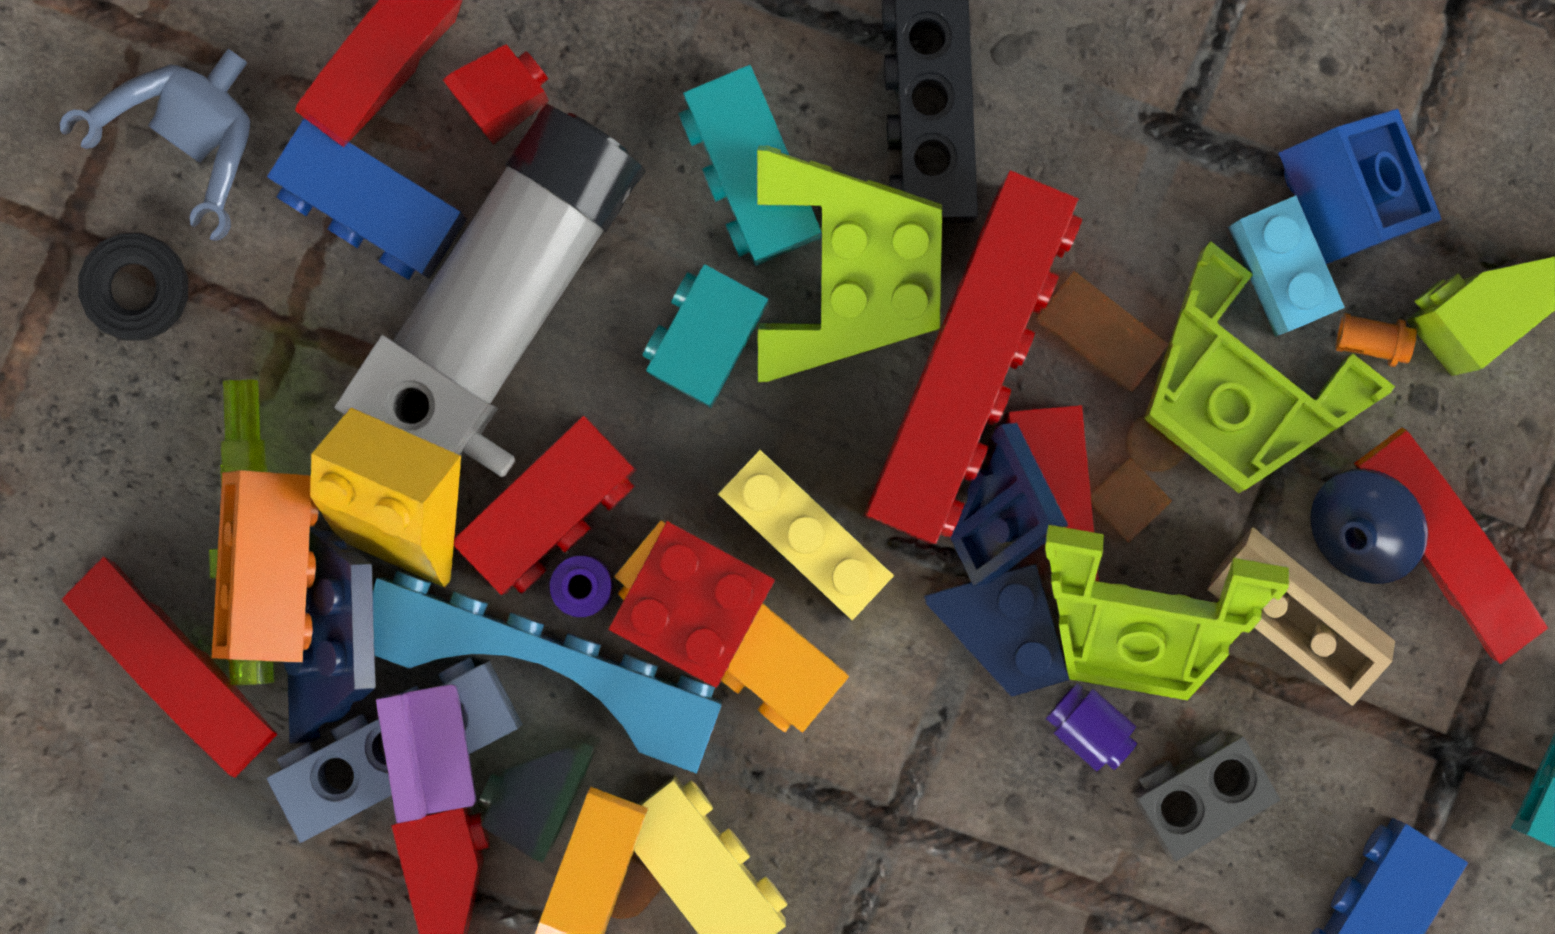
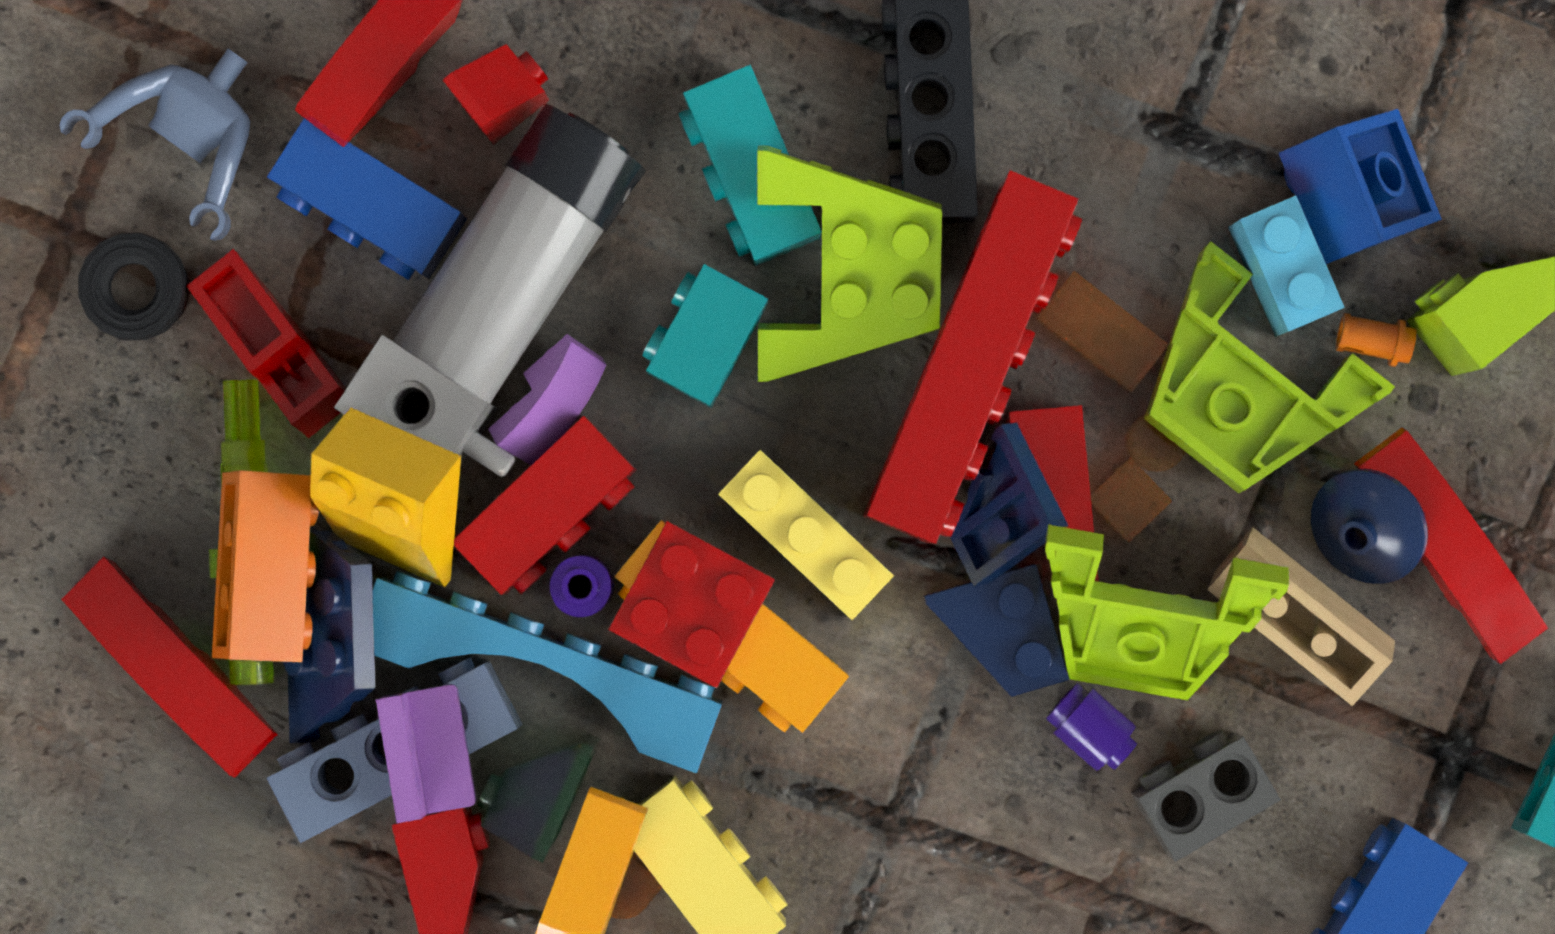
(269, 343): none -> red slope
(560, 390): none -> medium lavender slope

